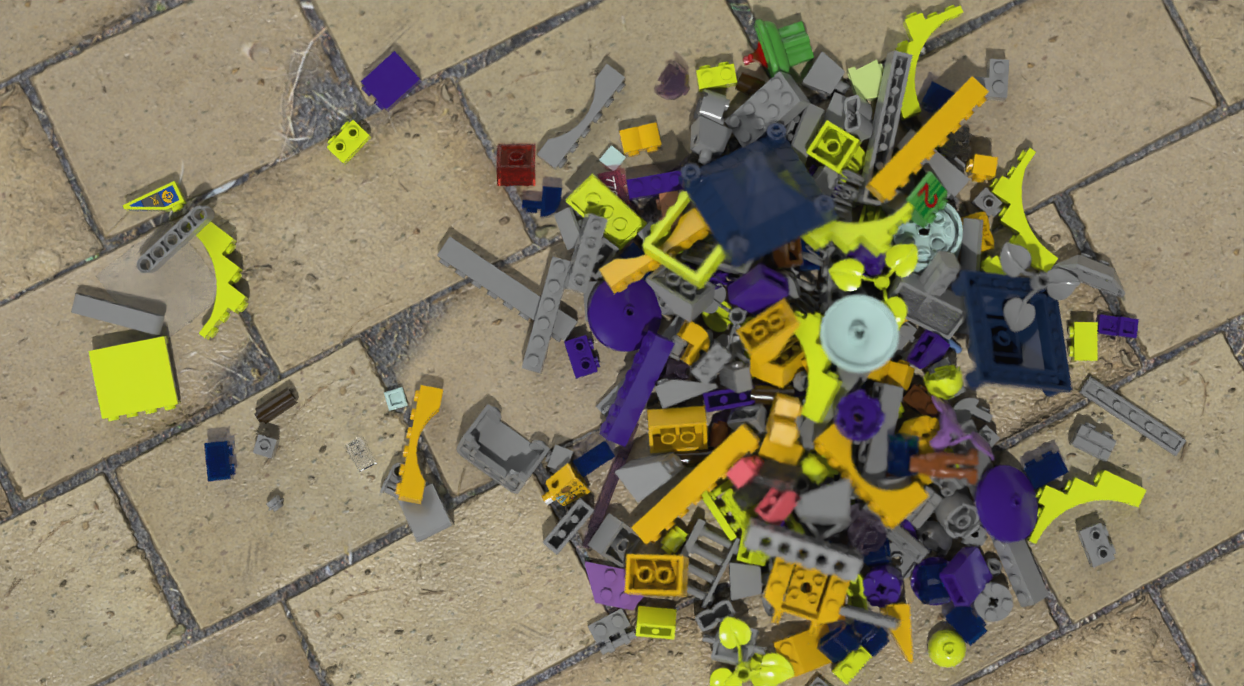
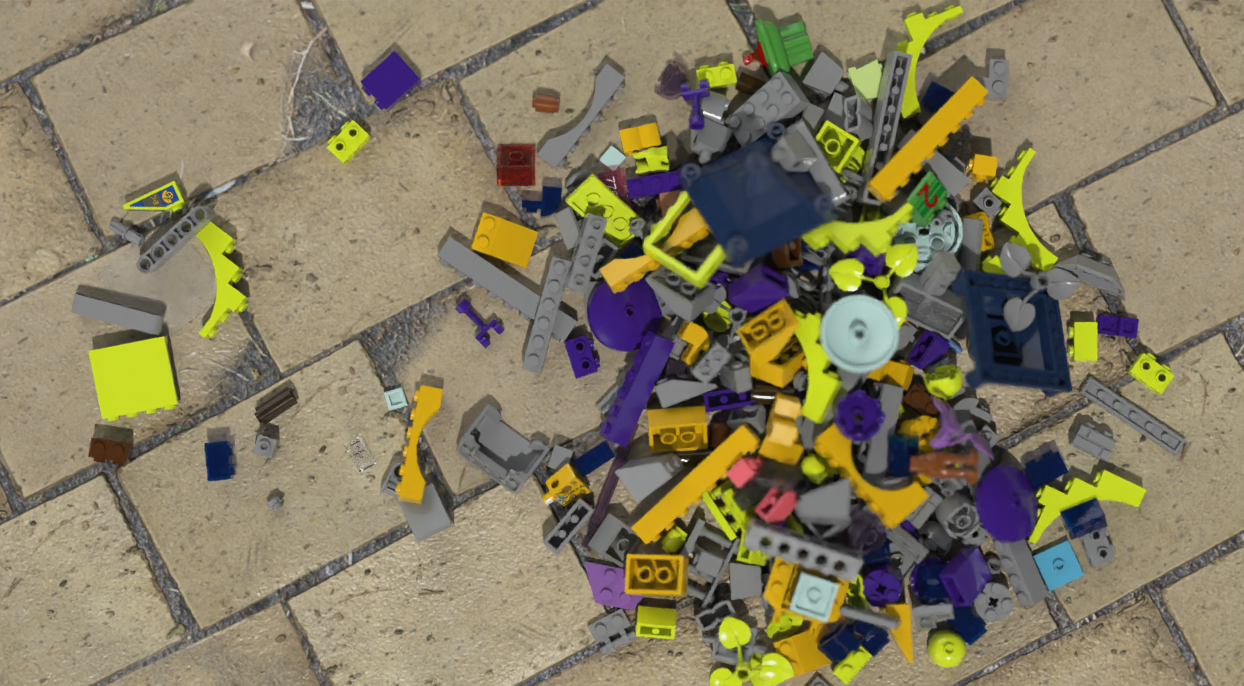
(111, 450): none -> reddish brown brick
(127, 233): none -> light grey axle
(464, 307): none -> dark purple bar
(504, 240): none -> yellow slope
(546, 103): none -> dark orange brick
(574, 179): none -> light grey arm
(637, 227): none -> light grey plate
(656, 159): none -> neon yellow animal
(696, 122): none -> dark purple bar
(707, 564): none -> light grey brick
(787, 626): none -> neon yellow dish
(793, 153): none -> light grey torso
(814, 597): none -> light aqua plate
(821, 169): none -> light grey beam
(927, 616): none -> light grey plate
(941, 217): none -> light grey arm
(1058, 565): none -> medium azure plate
(1083, 519): none -> clear blue brick
(1151, 373): none -> neon yellow brick

